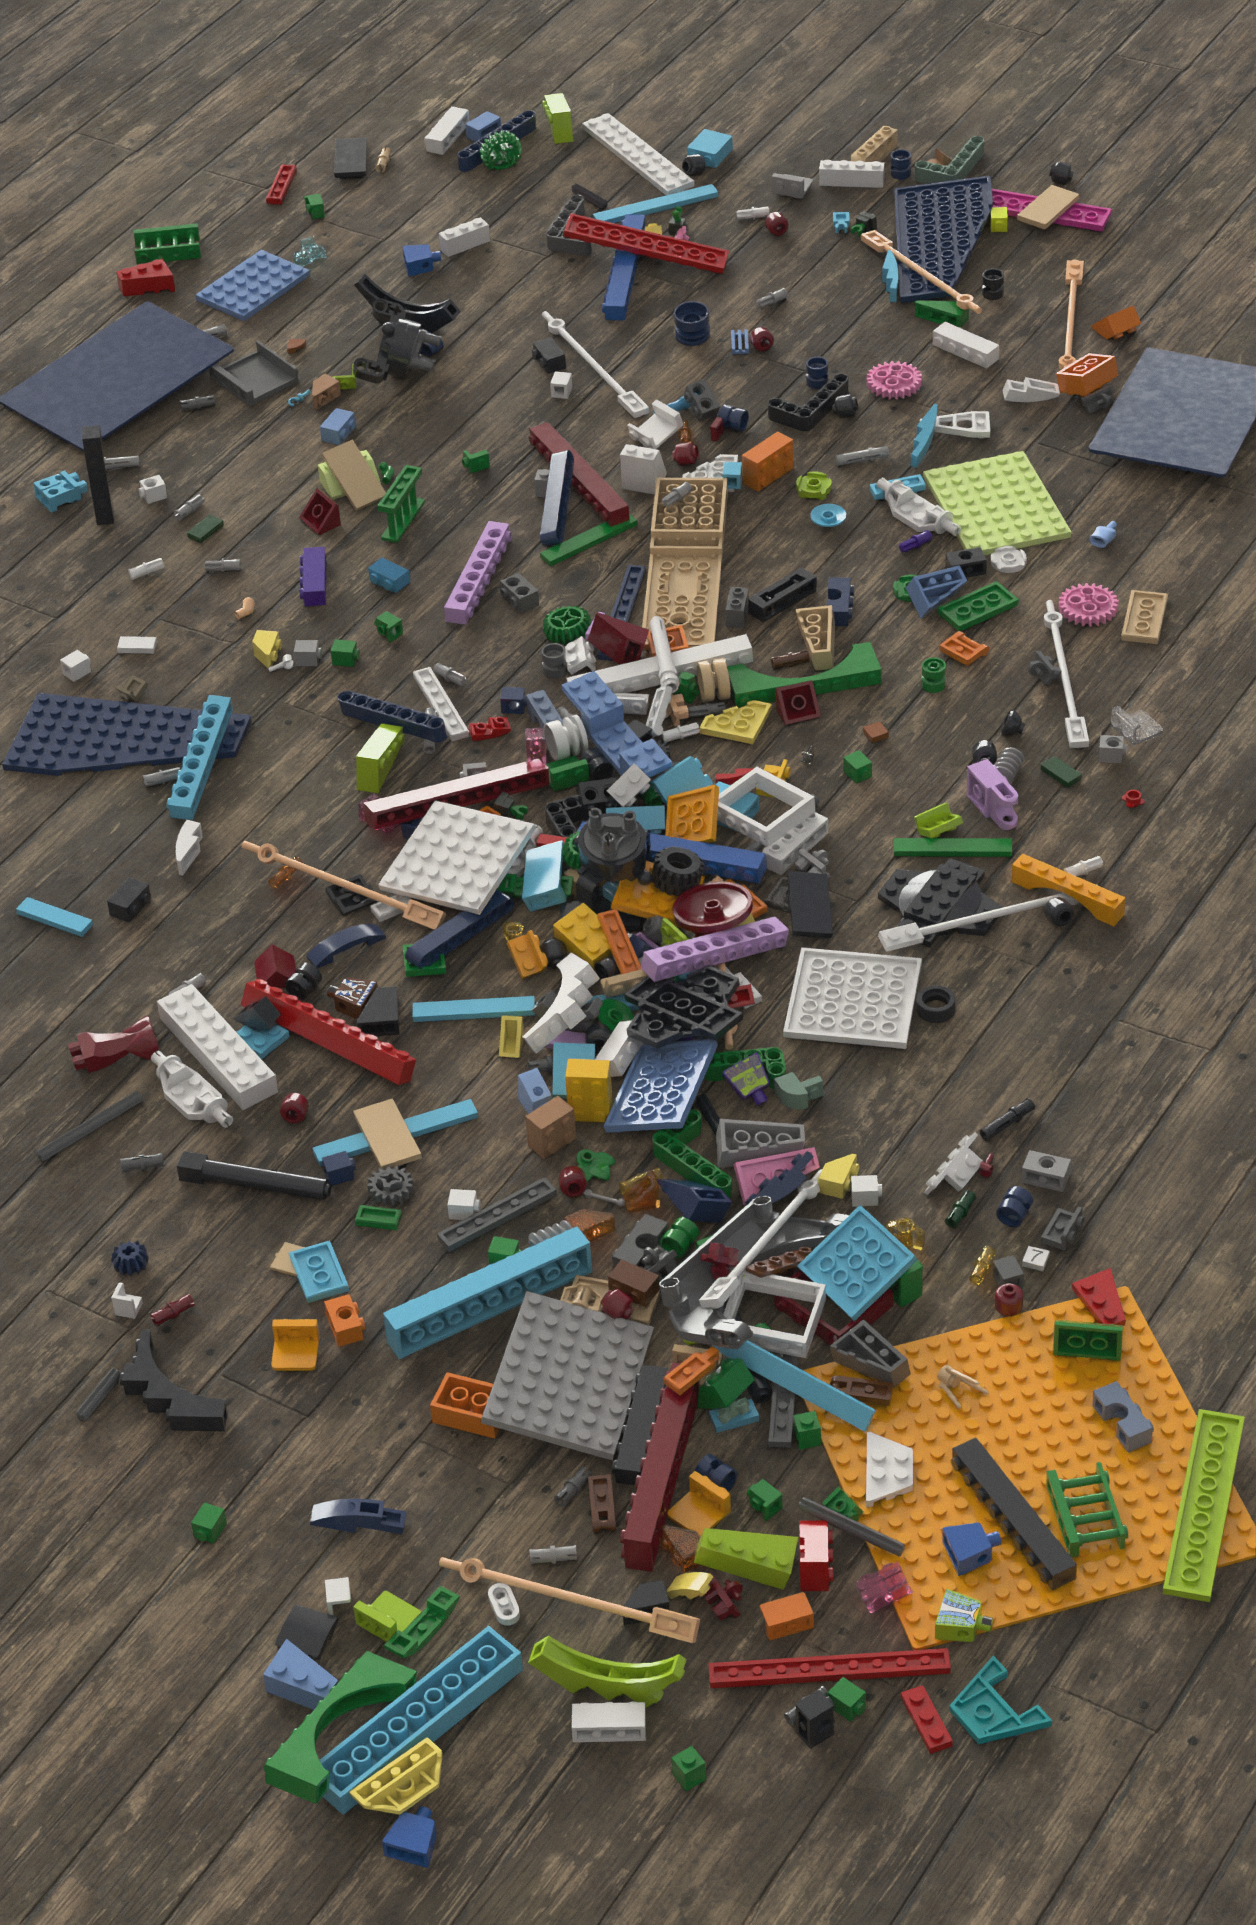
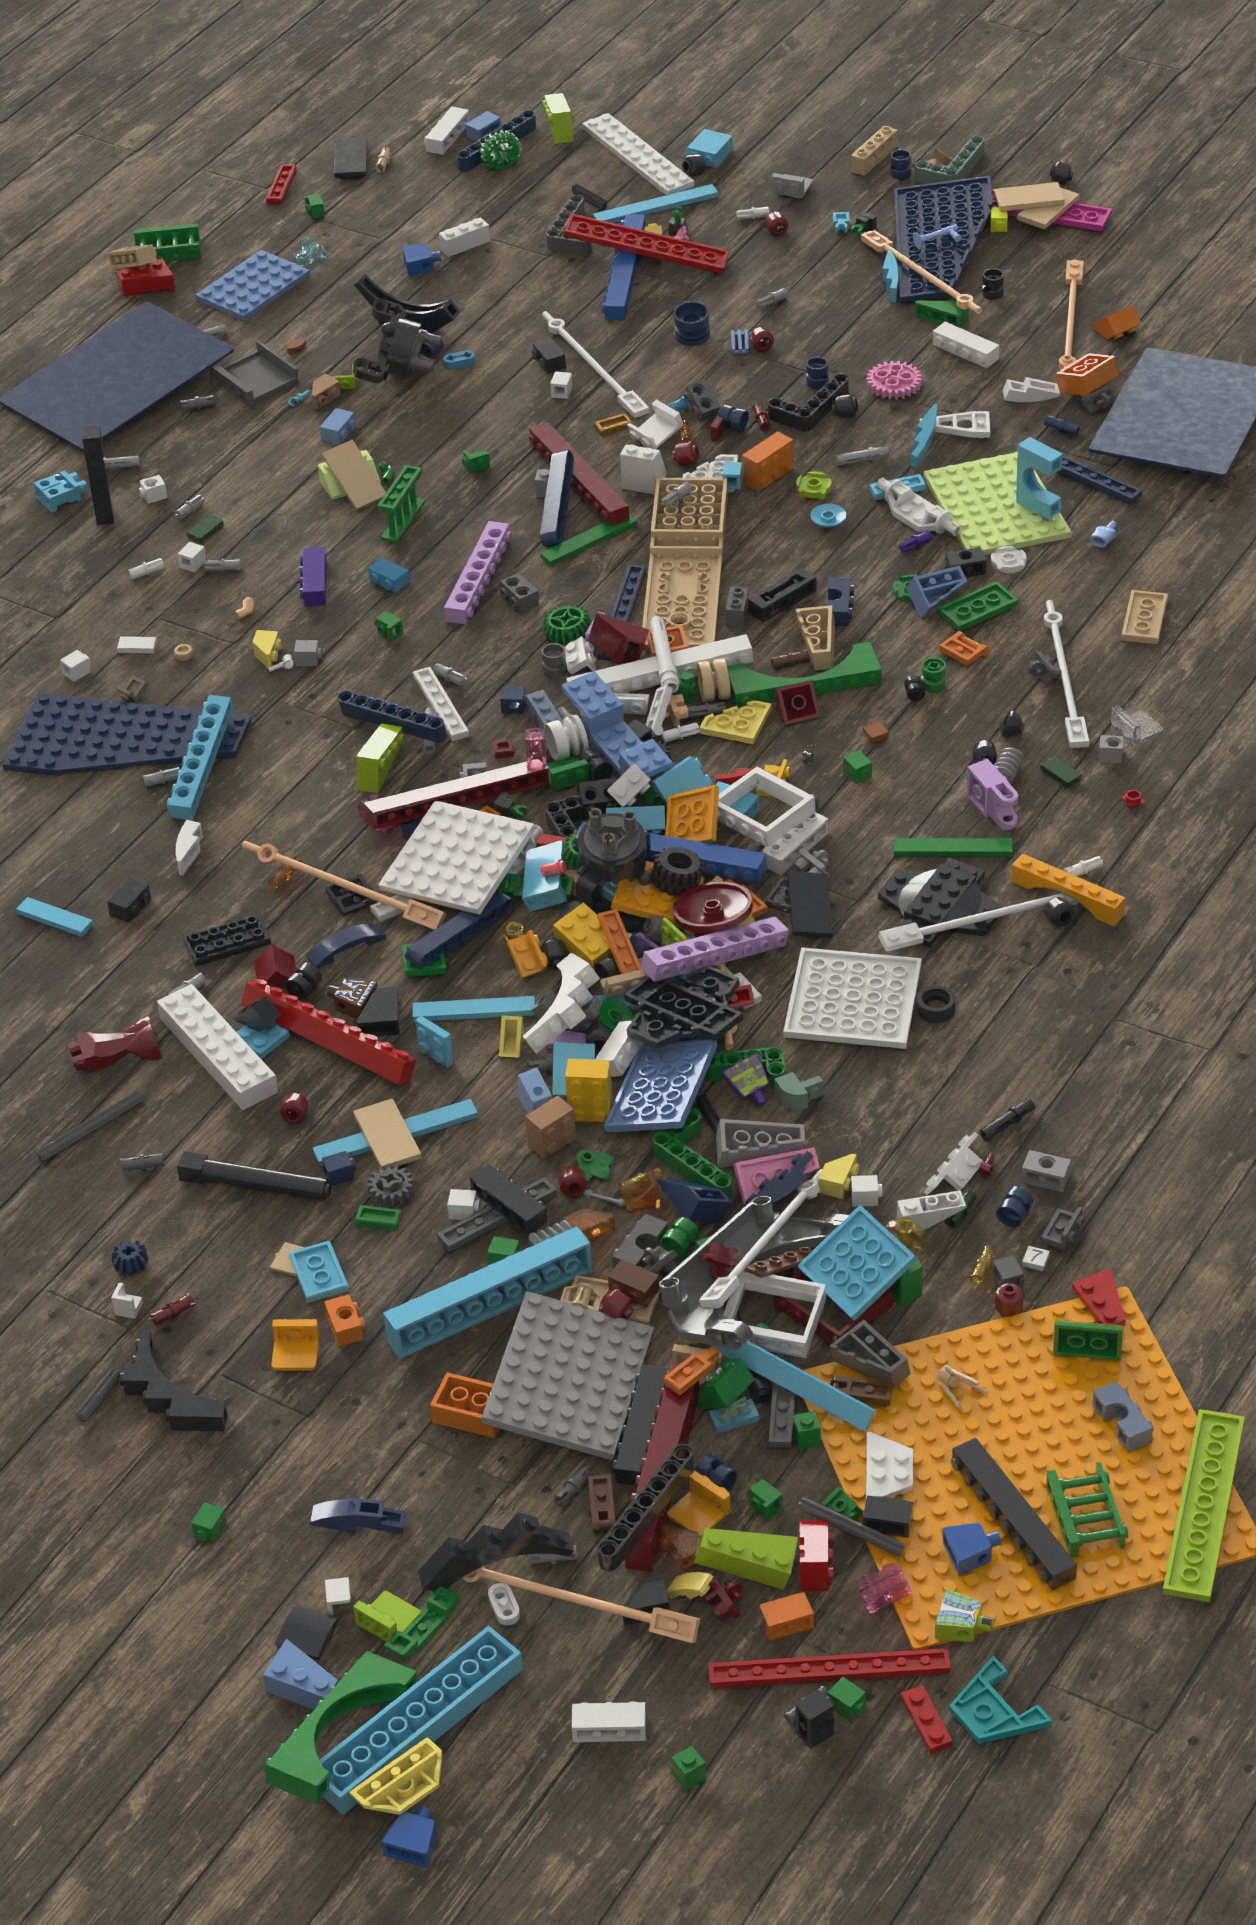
(132, 256): none -> tan brick
(183, 652): none -> tan tile
(190, 1091): white plate -> none
(192, 557): none -> white brick
(227, 940): none -> black tile
(321, 513): dark red slope -> none
(344, 653): green brick -> none
(434, 1041): none -> medium azure plate
(459, 359): none -> dark azure beam
(490, 1544): none -> black arch
(494, 728): red slope -> none
(503, 749): none -> dark red tile
(509, 1199): none -> black brick
(557, 867): none -> coral pin
(609, 1679): lime arch -> none
(612, 424): none -> pearl gold tile
(645, 1507): none -> black beam
(761, 416): none -> dark red pin
(851, 174): white brick -> none
(888, 1515): none -> black brick
(914, 688): none -> black wheel
(931, 1209): none -> white slope
(937, 821): lime bracket -> none
(951, 230): none -> light blue piece
(1029, 196): none -> tan tile
(1029, 492): none -> medium azure arch
(1062, 425): none -> dark blue pin
(1088, 604): bright pink gear -> none
(1100, 480): none -> dark blue plate

